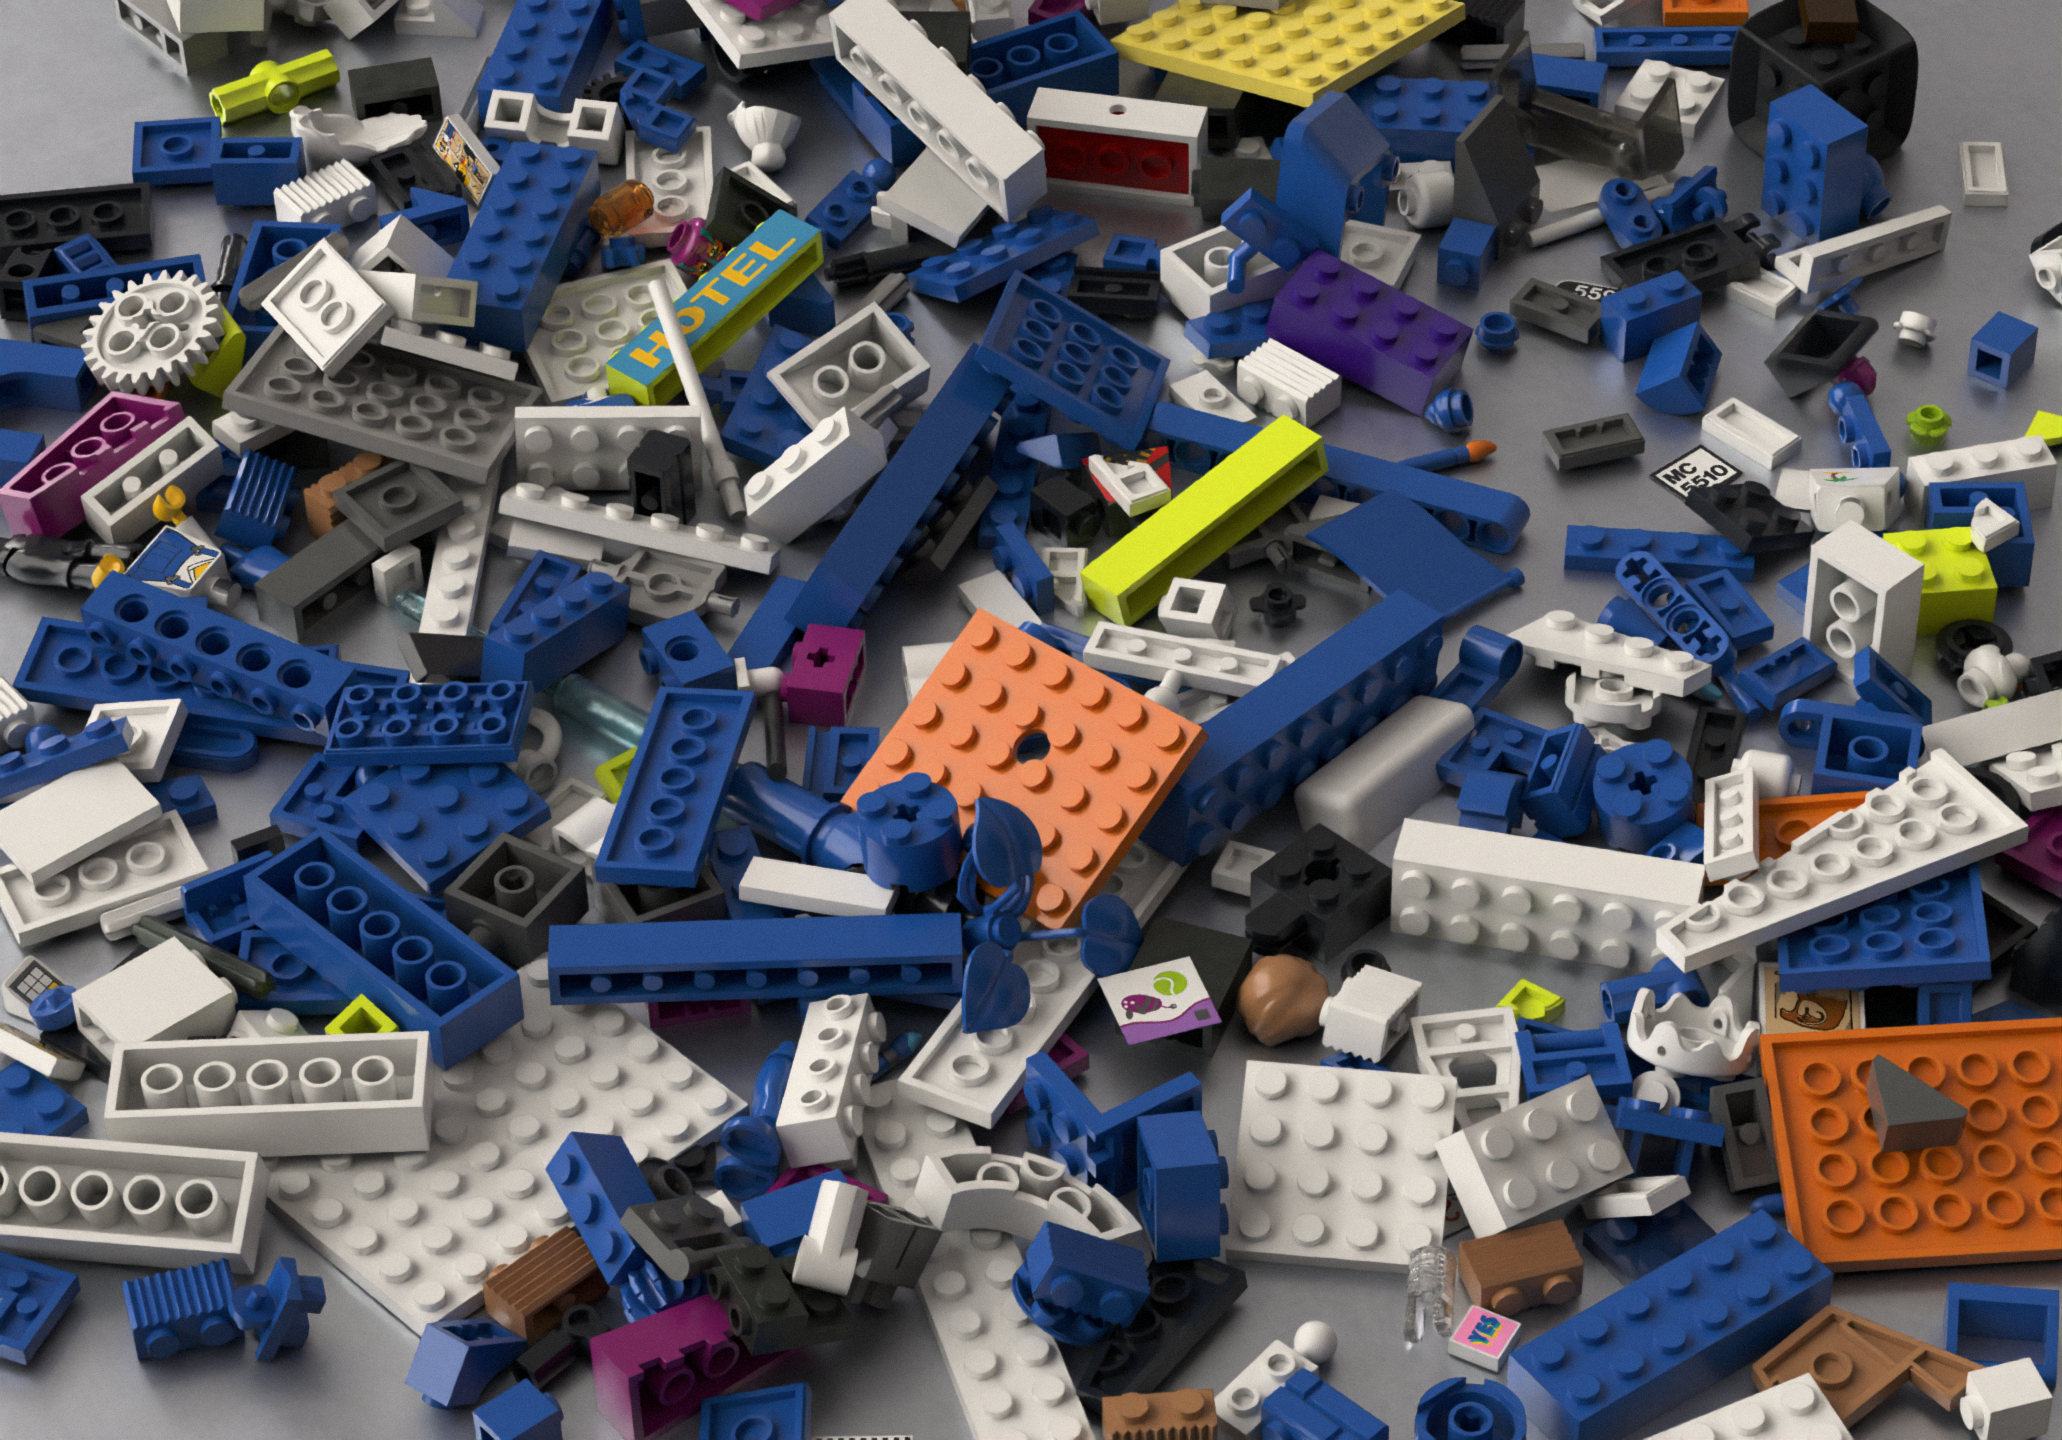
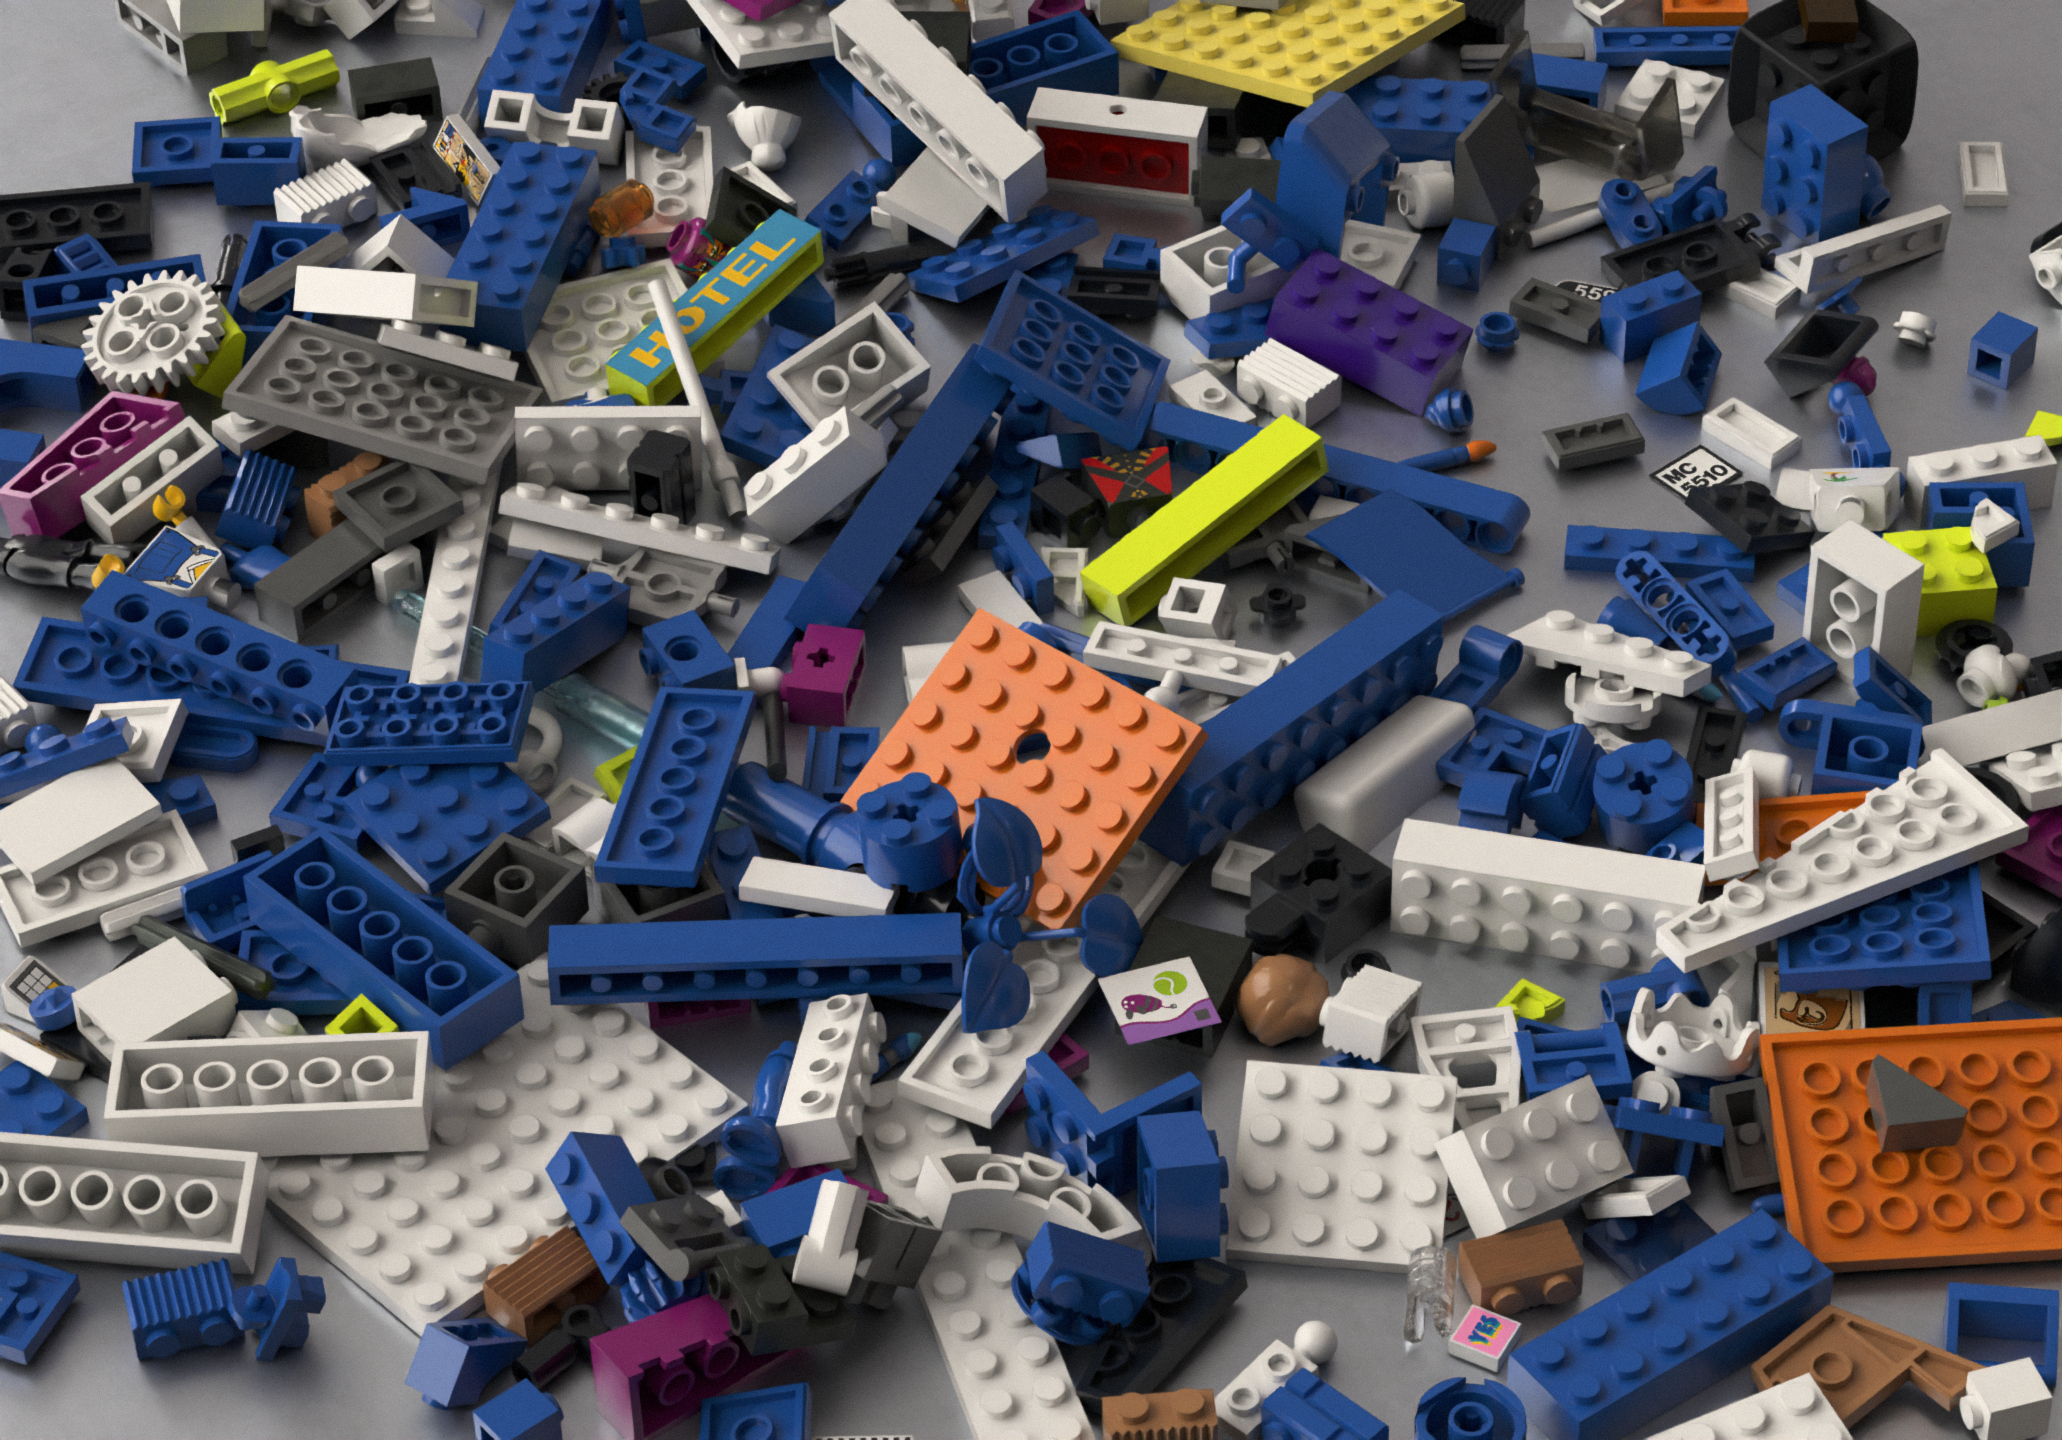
(327, 308): white tile -> none
(442, 657): black tile -> none
(1133, 486): white tile -> none
(1928, 425): lime plate -> none

